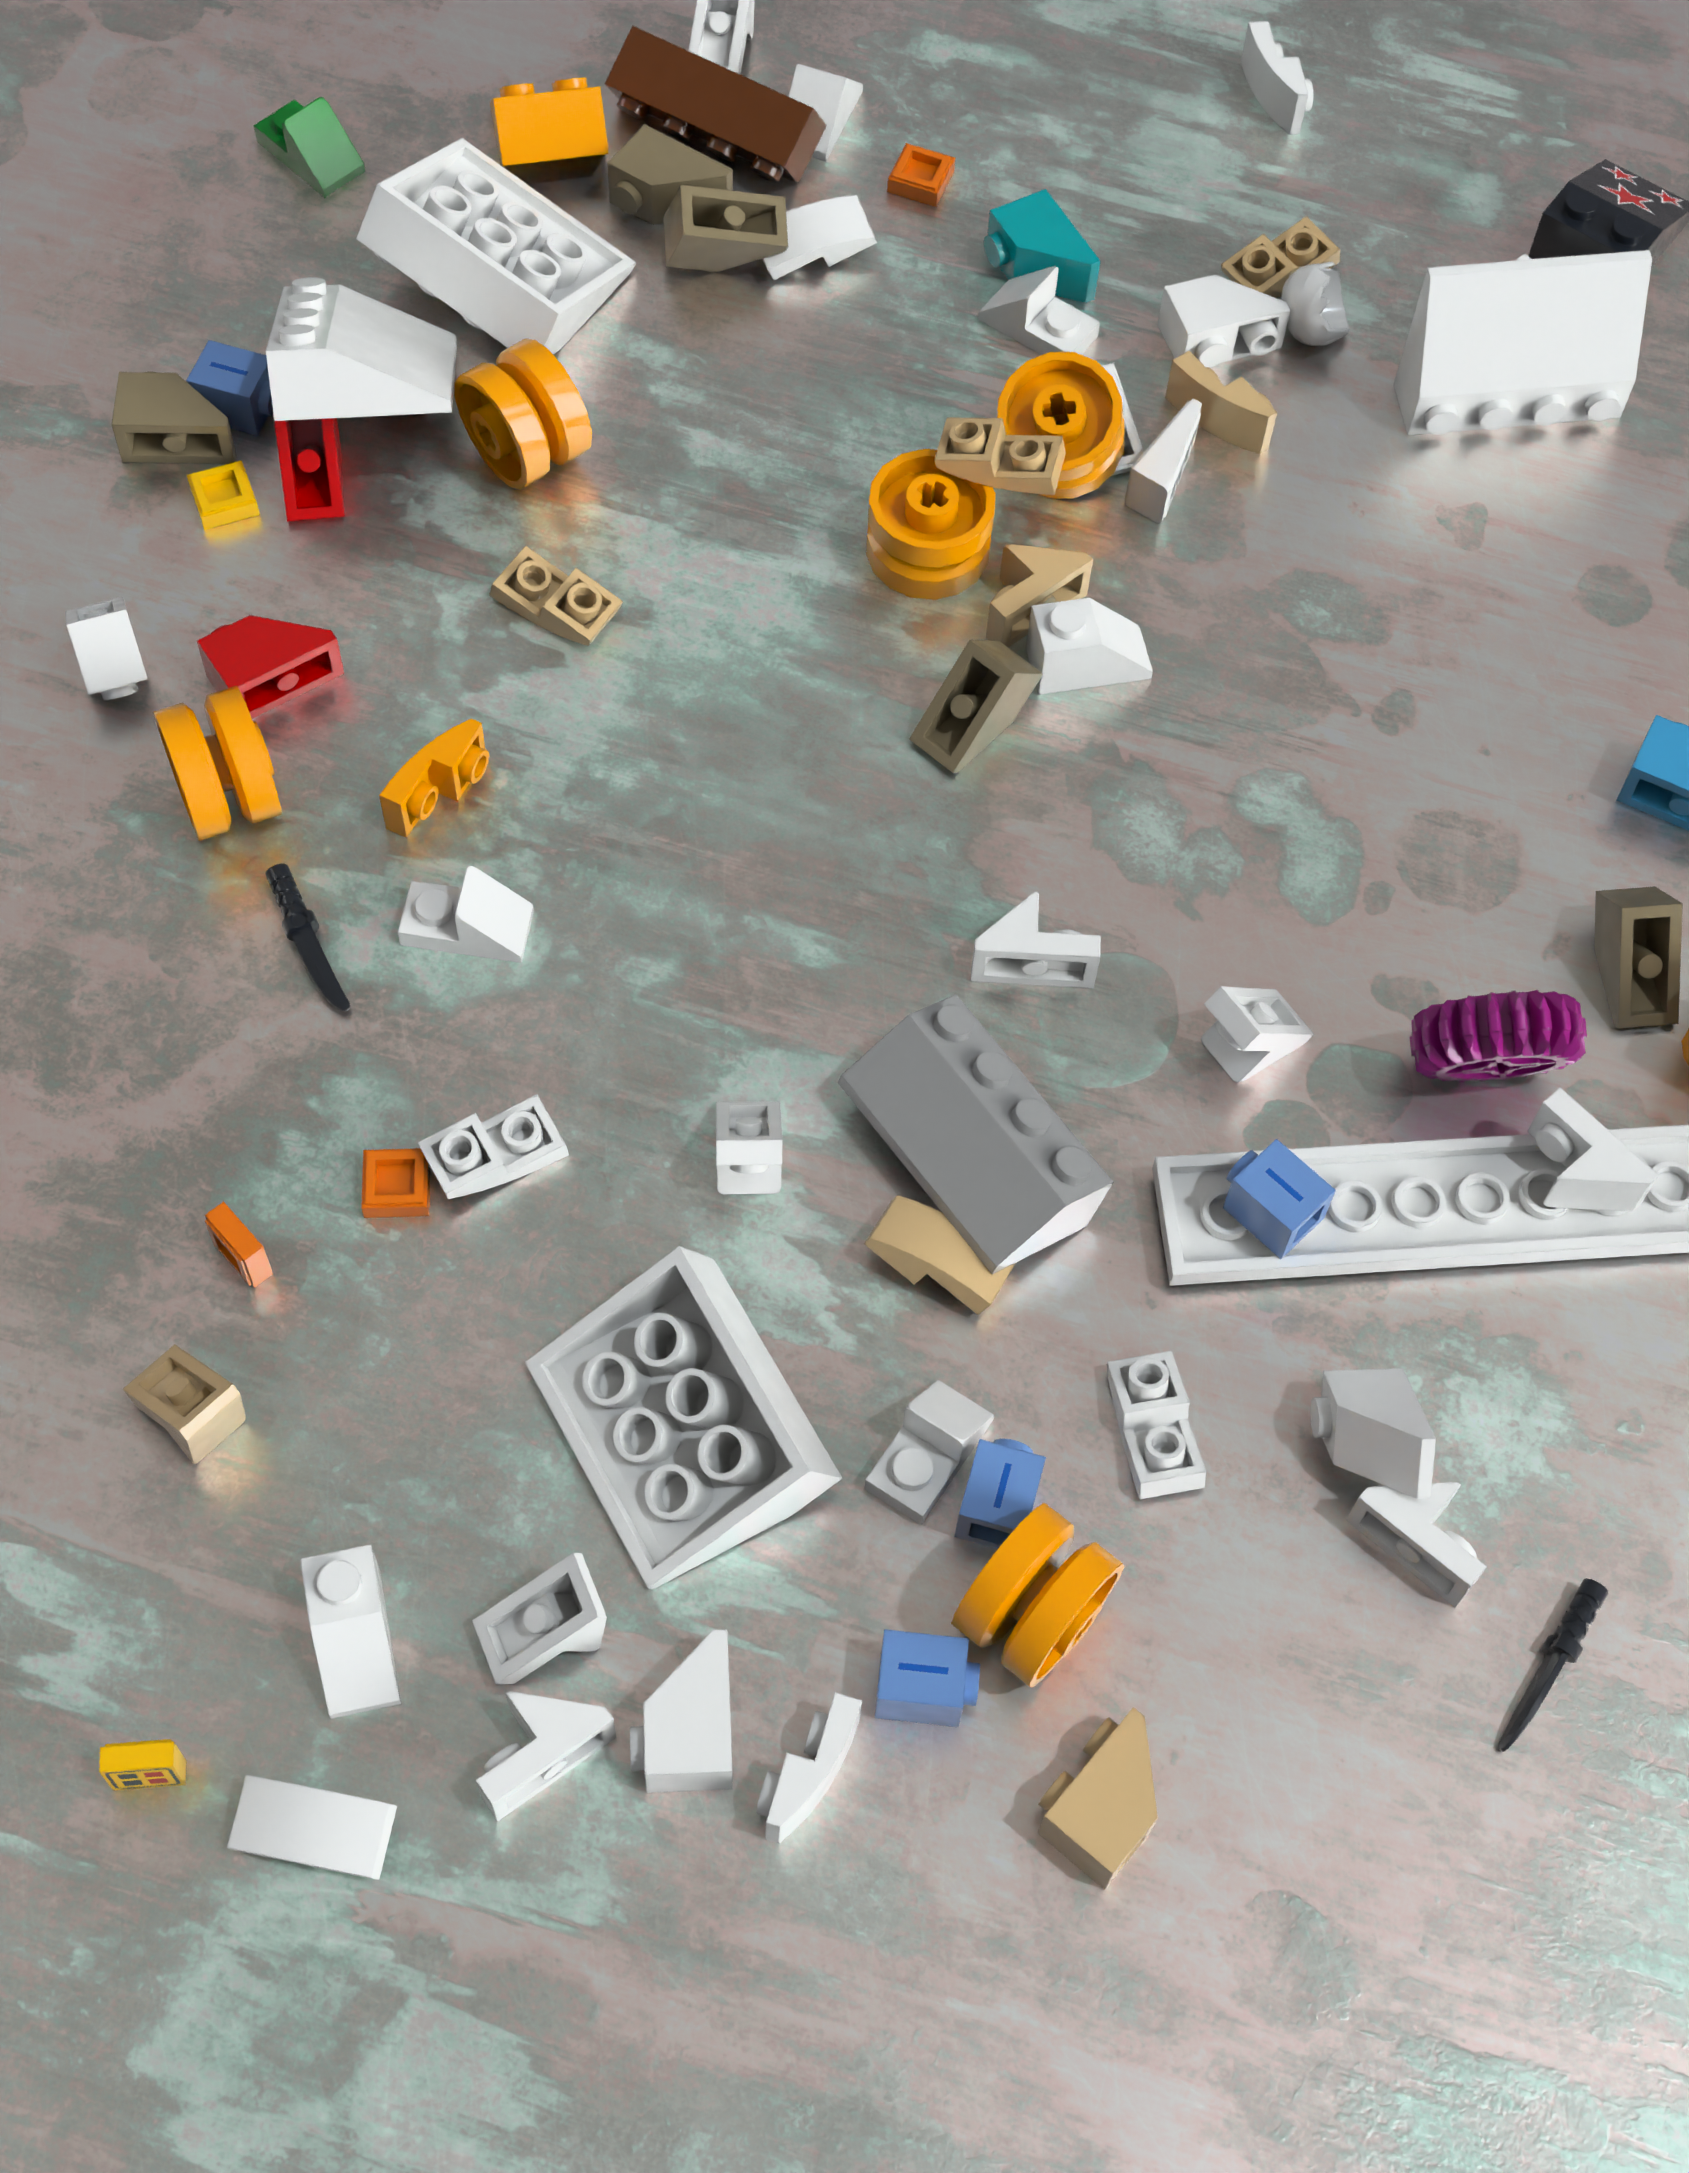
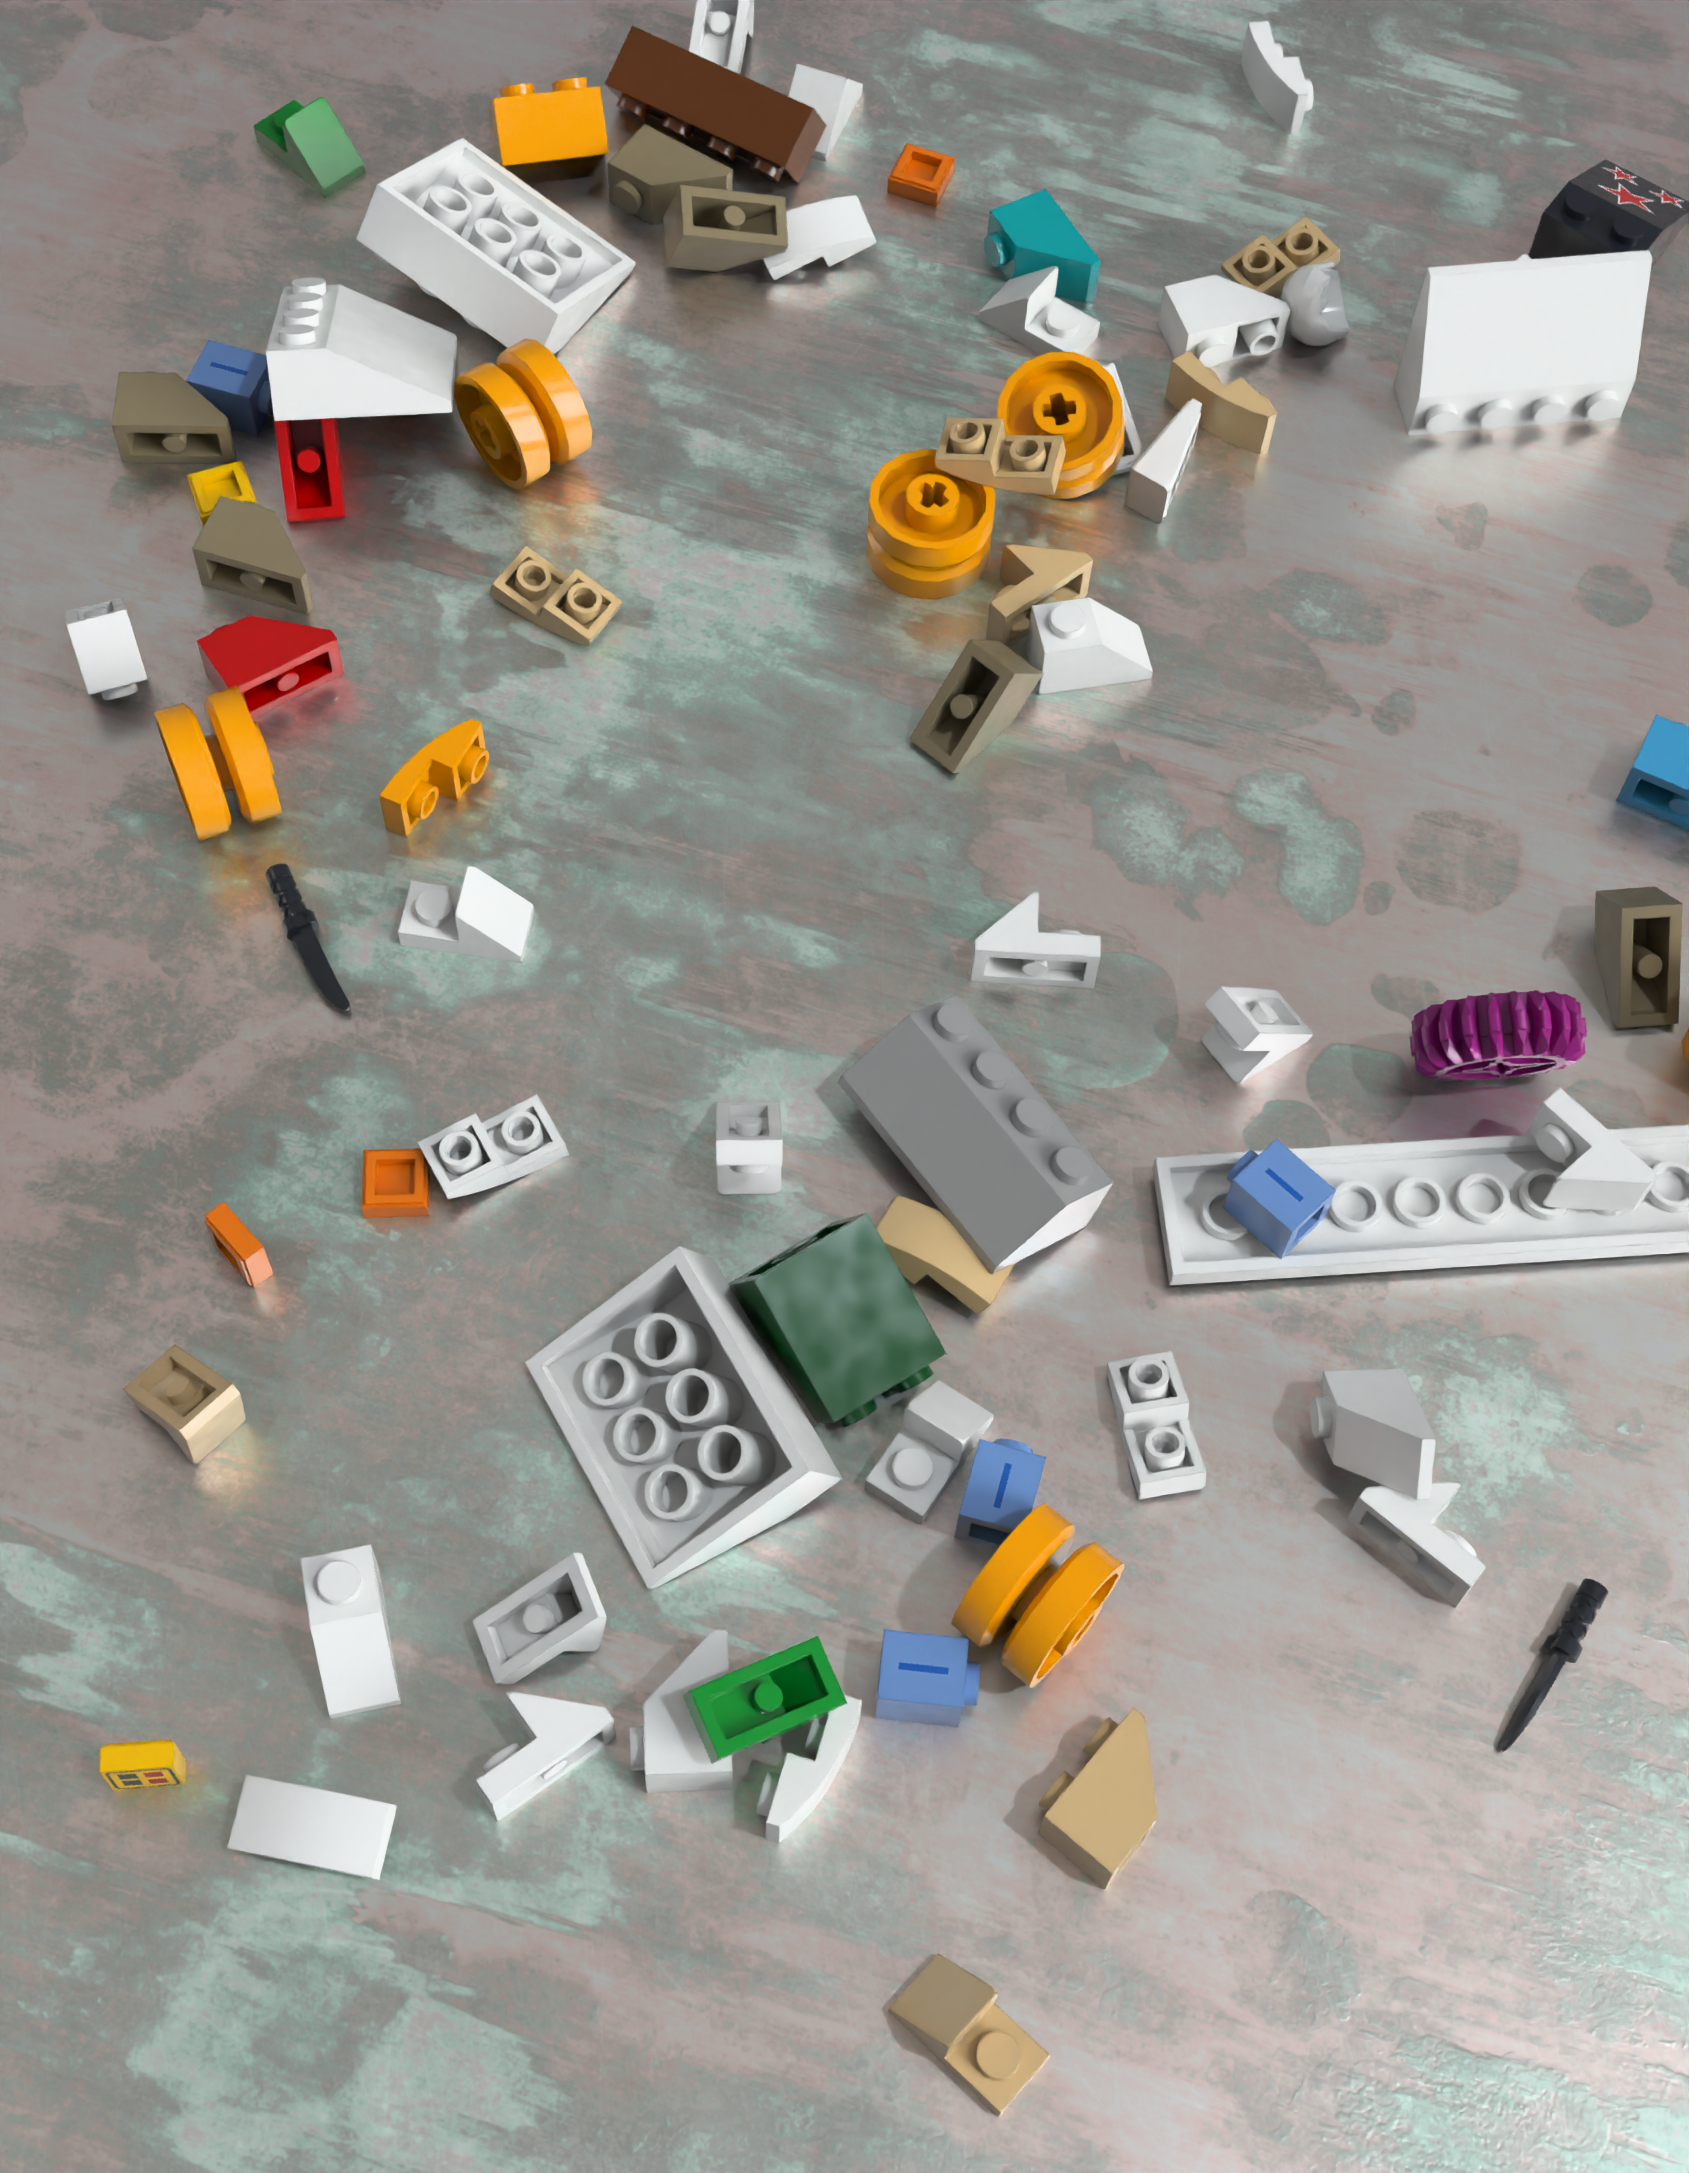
(251, 556): none -> dark tan slope
(764, 1699): none -> green slope
(840, 1320): none -> dark green slope
(969, 2032): none -> tan slope

